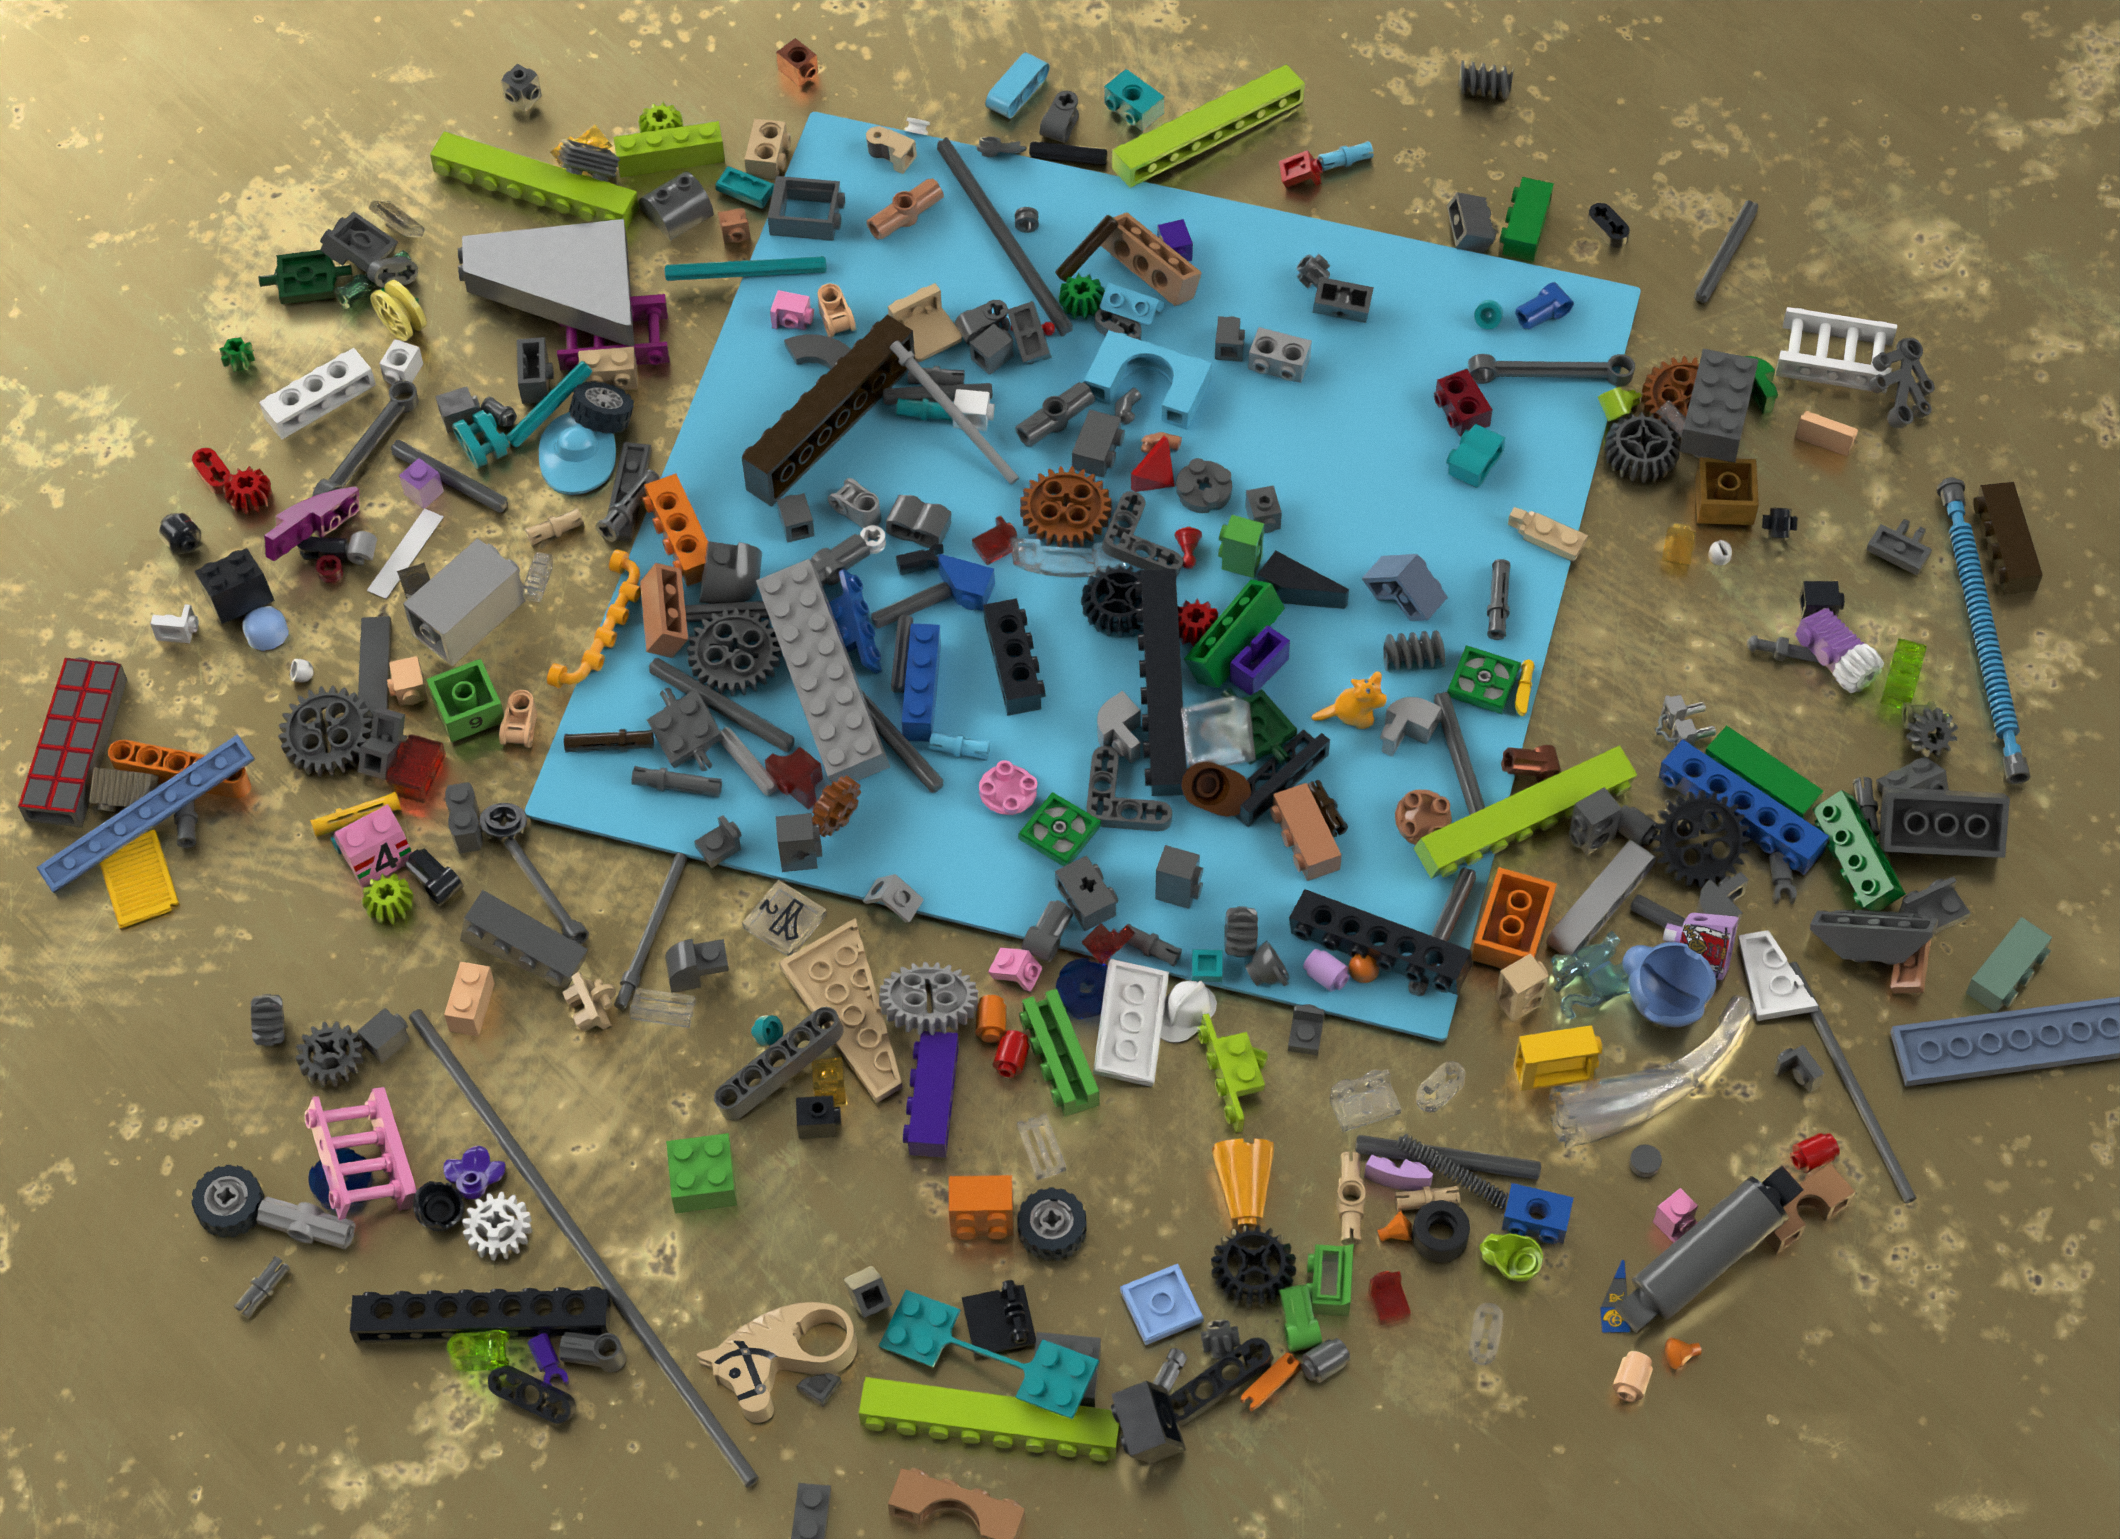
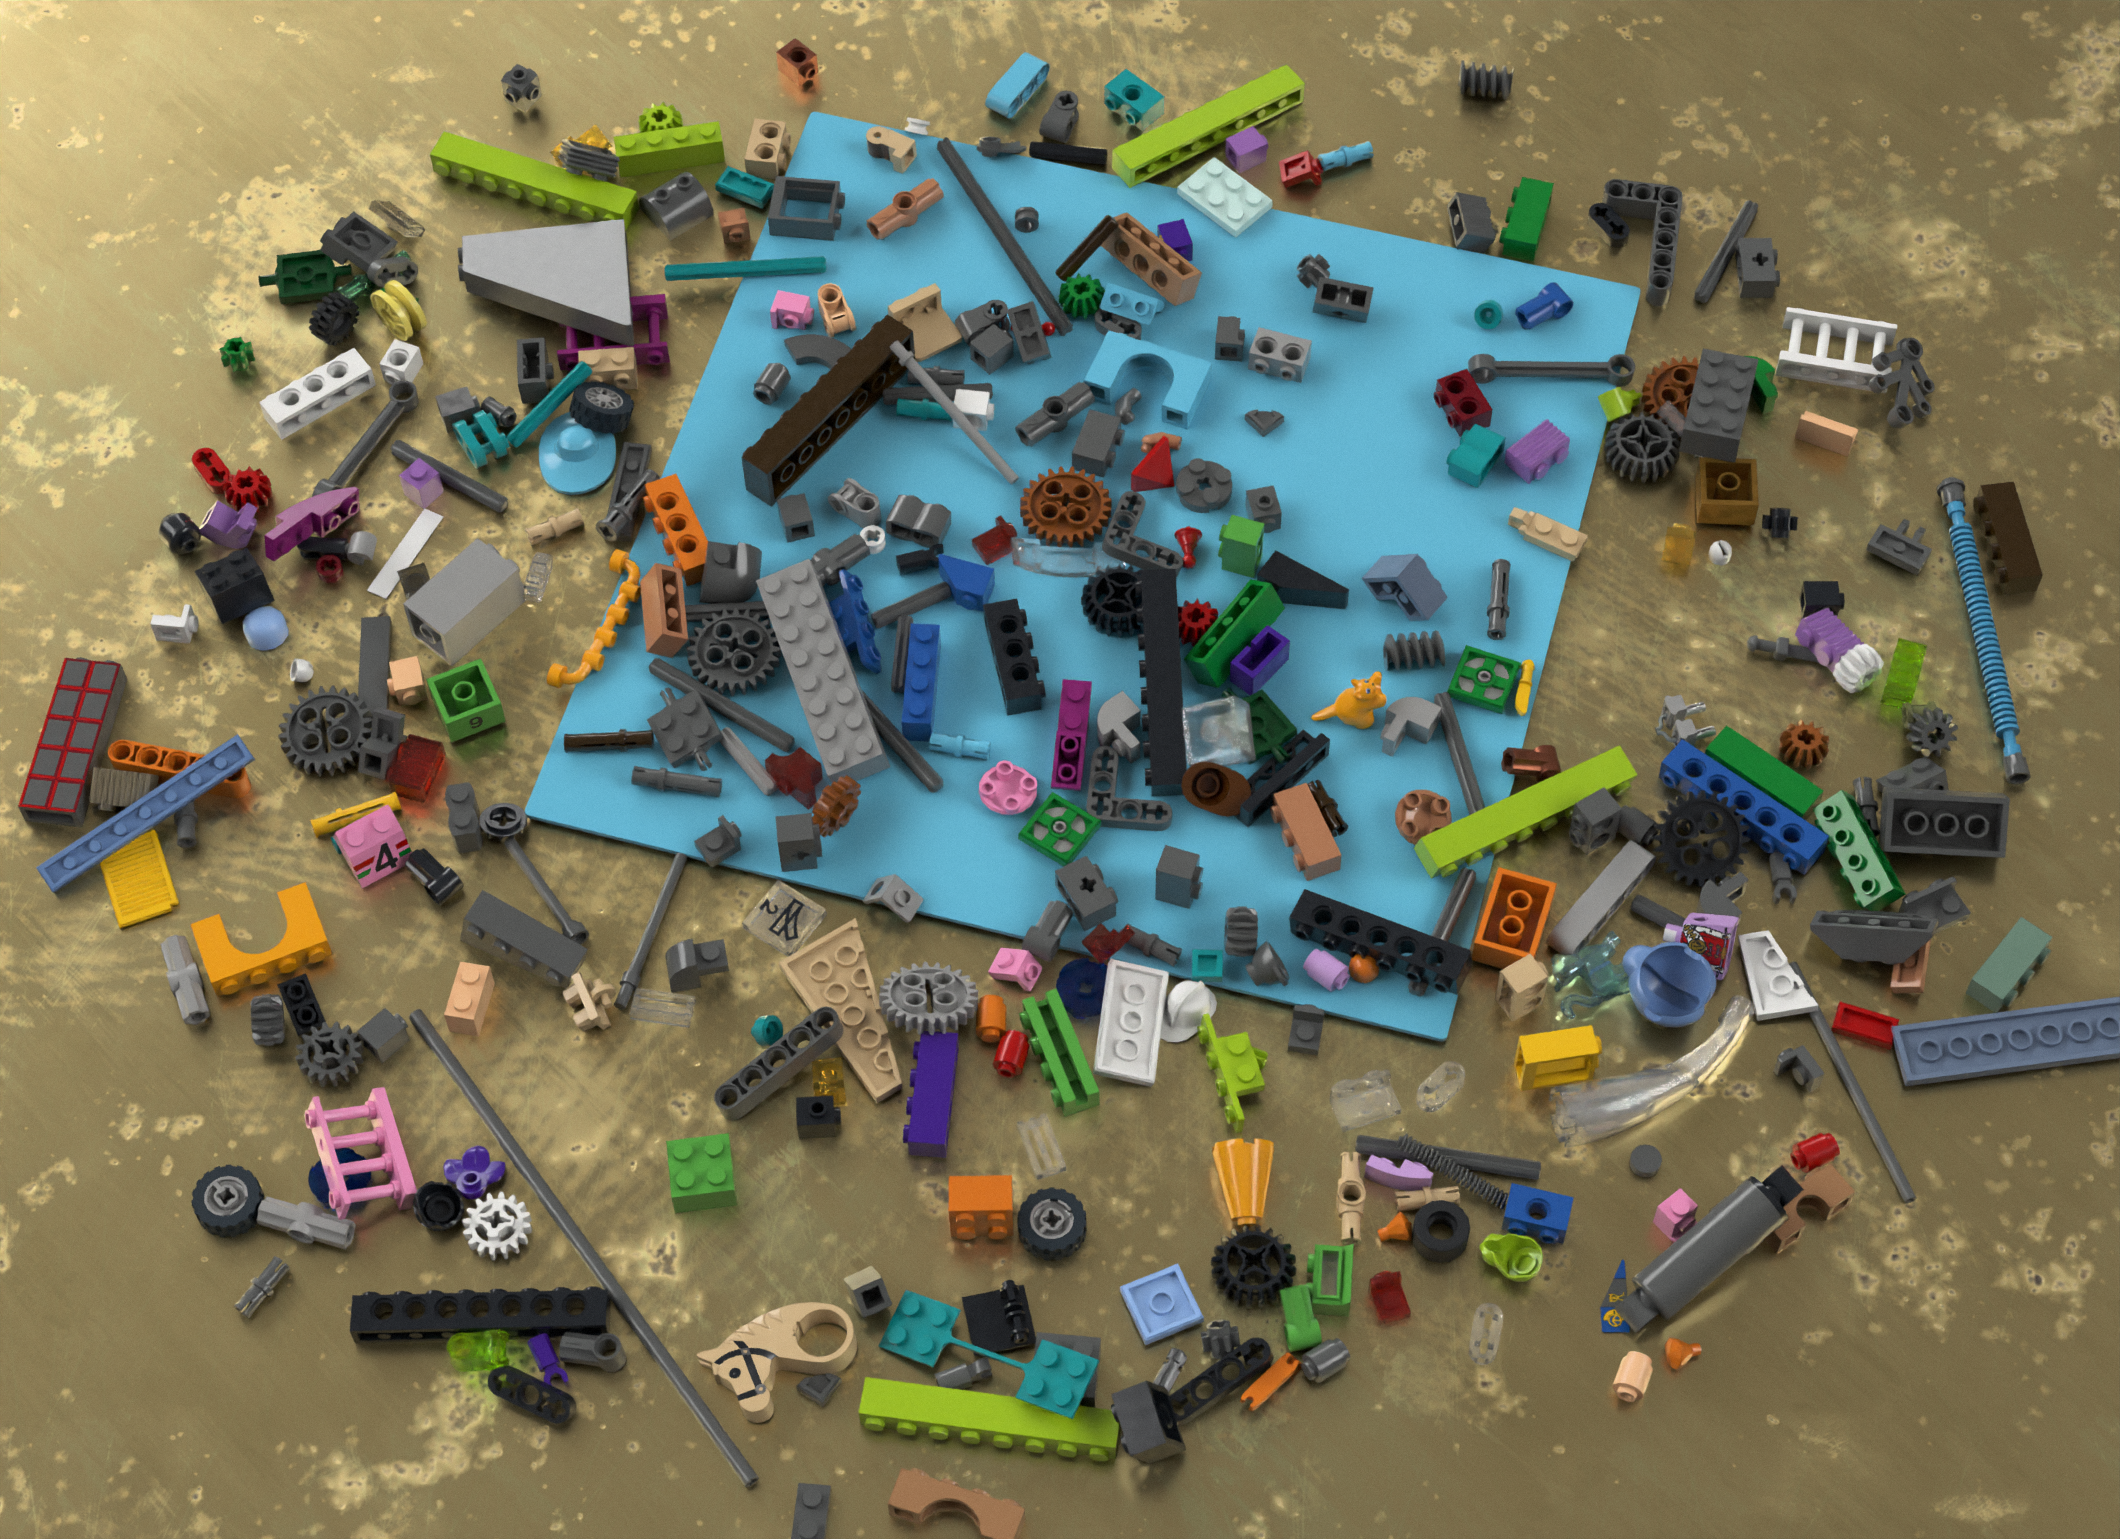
(185, 980): none -> light grey piece
(228, 526): none -> medium lavender brick
(233, 969): none -> light orange arch
(301, 1004): none -> black slope
(334, 318): none -> black tyre
(387, 898): lime gear -> none
(519, 724): light nougat piece -> none
(771, 383): none -> dark grey brick
(963, 1376): none -> dark grey bar
(1071, 735): none -> magenta slope
(1224, 197): none -> light aqua plate
(1246, 149): none -> medium lavender brick
(1264, 421): none -> dark grey tile
(1537, 451): none -> medium lavender brick
(1663, 206): none -> dark grey beam
(1756, 268): none -> dark grey brick
(1804, 744): none -> dark orange gear
(1864, 1025): none -> red tile

